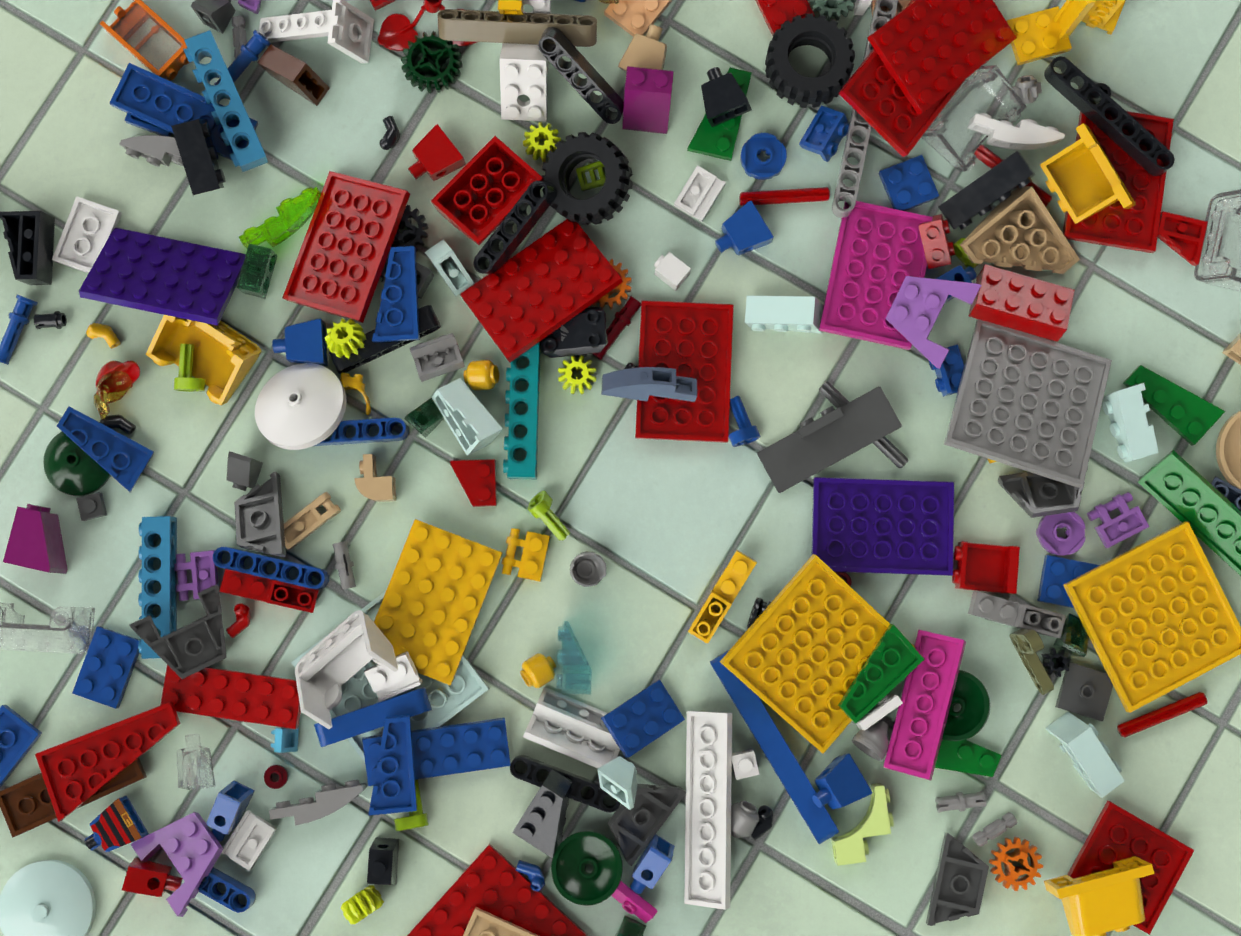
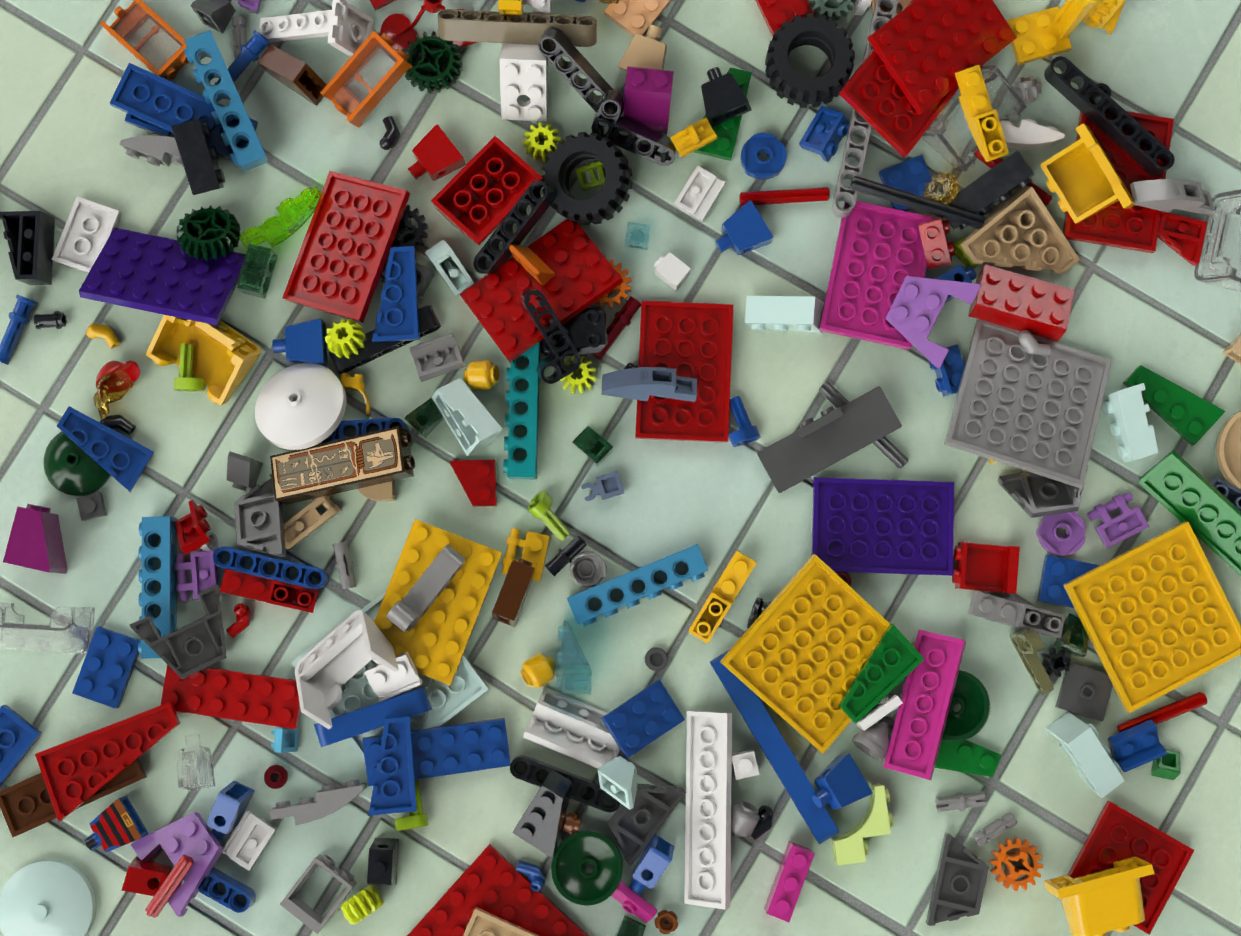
(169, 886): none -> axle
(193, 528): none -> red bracket
(208, 233): none -> dark green gear
(211, 545): none -> light grey hinge
(302, 910): none -> light grey window
(342, 465): none -> brick
(366, 77): none -> door
(425, 591): none -> light grey beam
(513, 592): none -> reddish brown slope
(532, 263): none -> orange slope
(547, 332): none -> black beam
(565, 555): none -> black axle
(572, 823): none -> dark orange plate
(593, 445): none -> clear green slope
(607, 485): none -> sand blue plate
(636, 132): none -> black beam
(637, 235): none -> clear light blue plate
(656, 659): none -> dark grey tile
(665, 915): none -> dark orange plate
(691, 556): none -> dark azure brick
(693, 137): none -> yellow hips
(789, 881): none -> dark pink brick
(917, 202): none -> black axle
(948, 182): none -> clear yellow gear
(979, 114): none -> yellow slope
(1031, 345): none -> light grey arm
(1136, 746): none -> blue bracket
(1167, 766): none -> green slope
(1171, 194): none -> light grey slope

